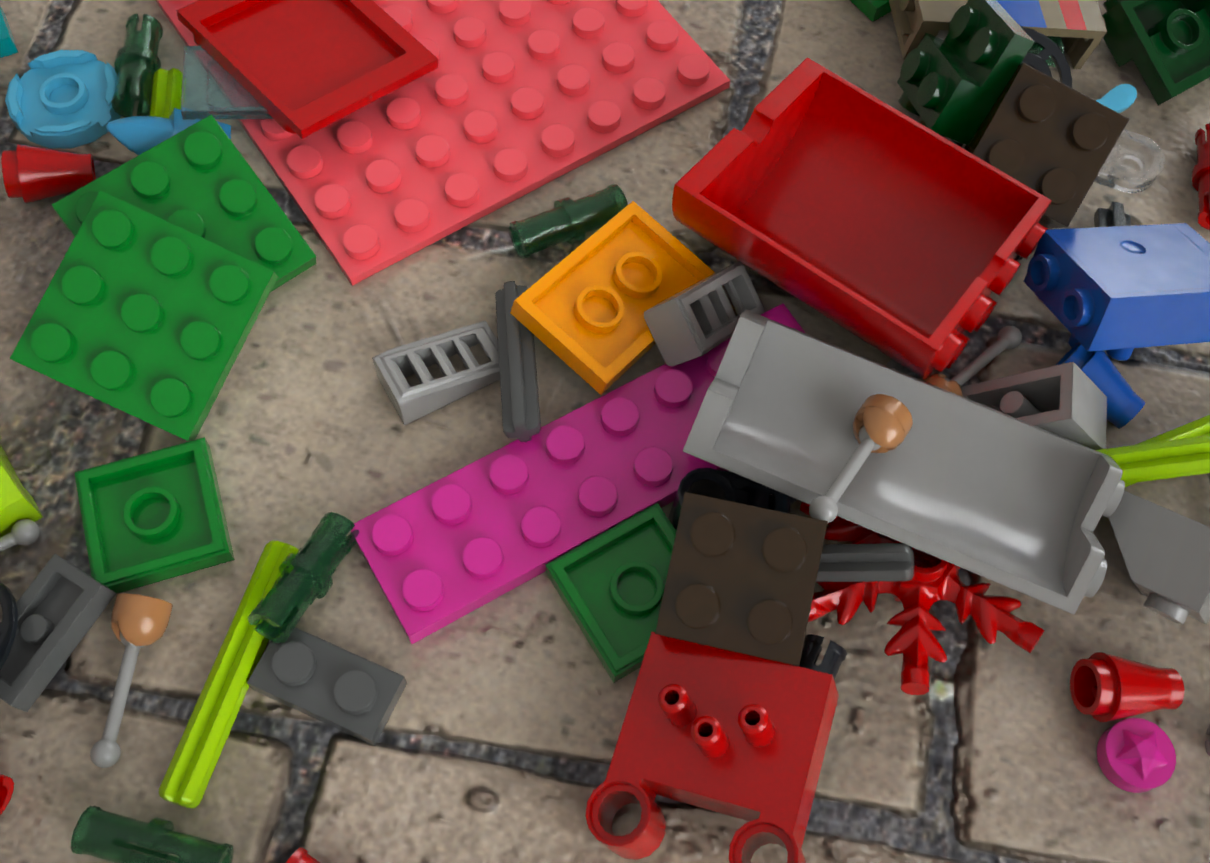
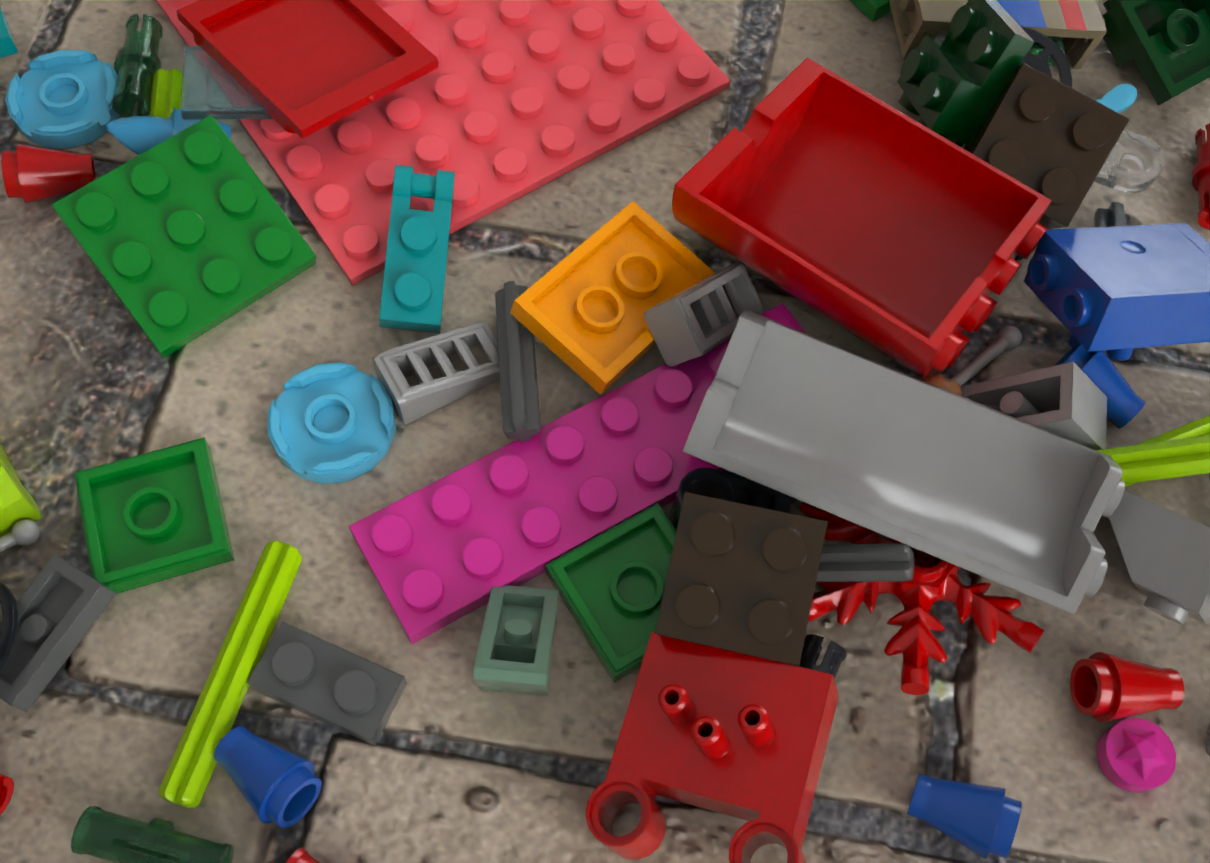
(136, 623): hinge -> none
(145, 316): green plate -> none
(270, 778): none -> blue cone
(304, 578): clear green pin -> none
(331, 423): none -> medium azure tile
(416, 252): none -> teal plate
(517, 640): none -> sand green slope
(566, 221): clear green pin -> none
(878, 427): hinge -> none
(967, 813): none -> blue cone

